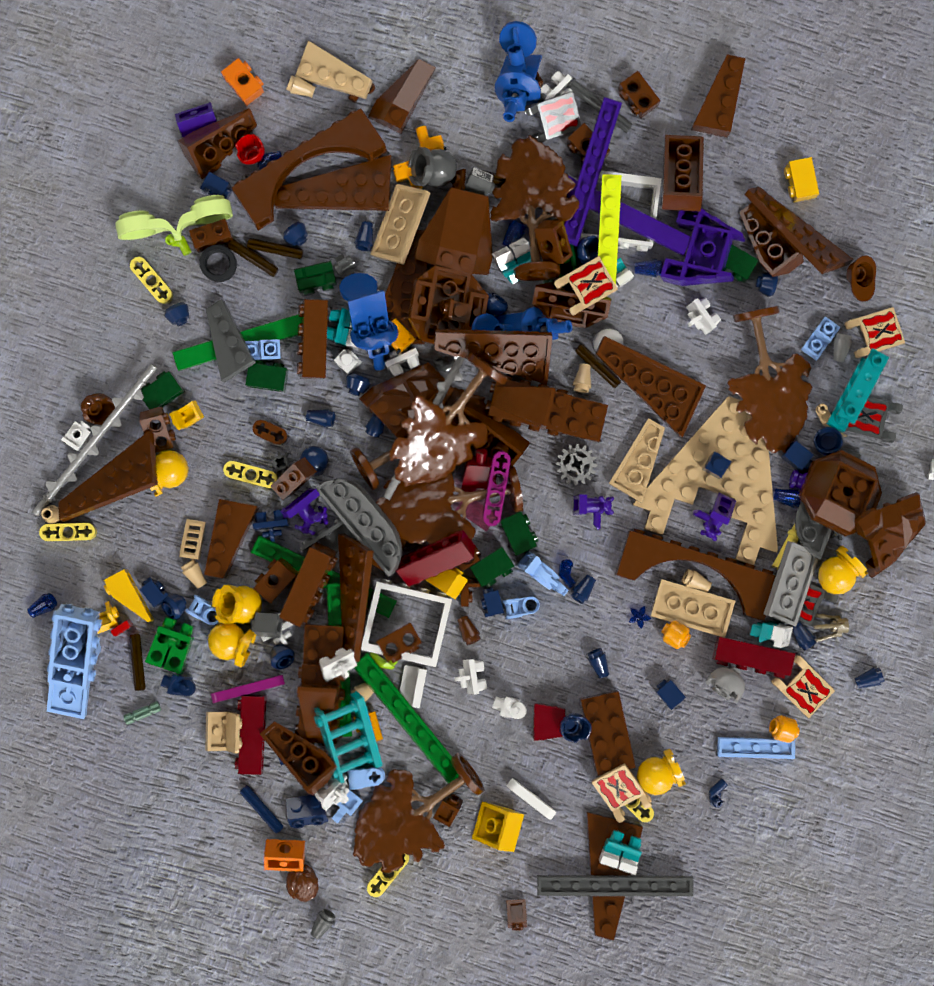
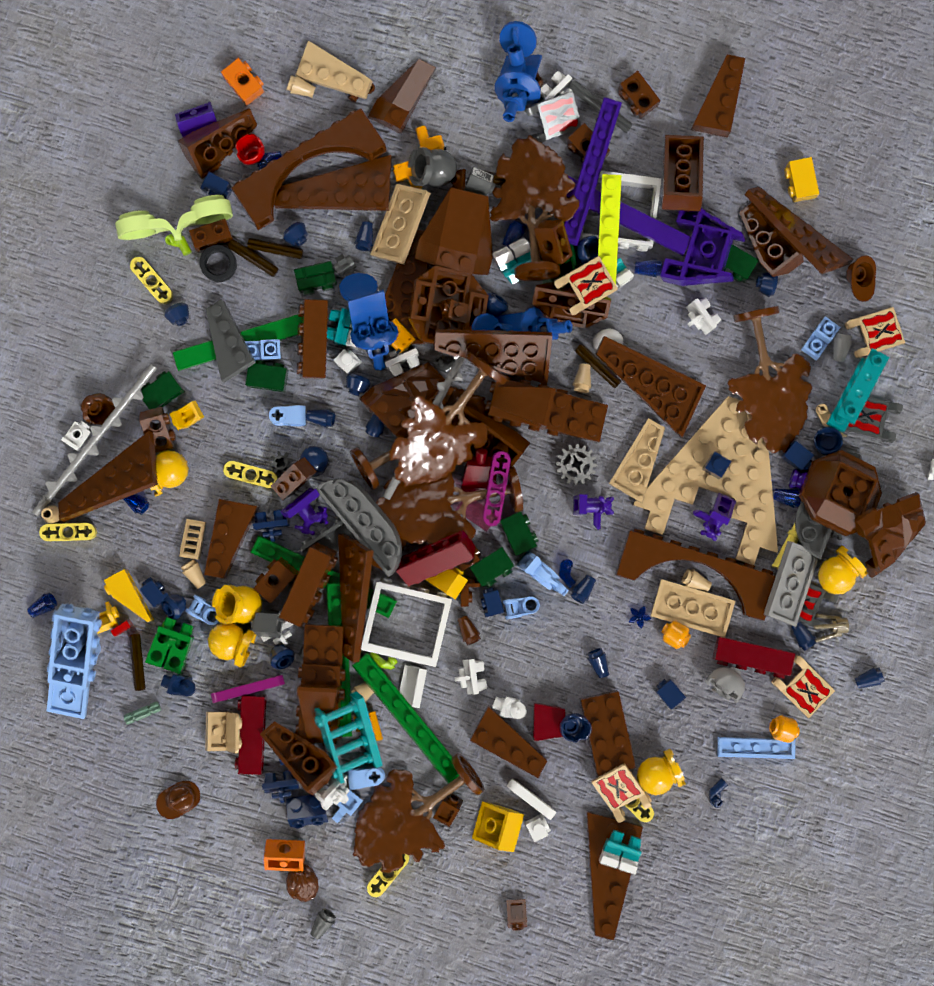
(137, 503): none -> clear blue cone
(178, 799): none -> reddish brown piece
(261, 809): dark blue axle -> none
(272, 428): reddish brown beam -> none
(281, 787): none -> dark blue hips
(292, 415): none -> light blue piece
(338, 665): white hips -> none
(396, 638): reddish brown brick -> none
(504, 741): none -> reddish brown wedge
(538, 827): none -> white brick
(614, 885): dark grey tile -> none
(772, 630): hips -> none

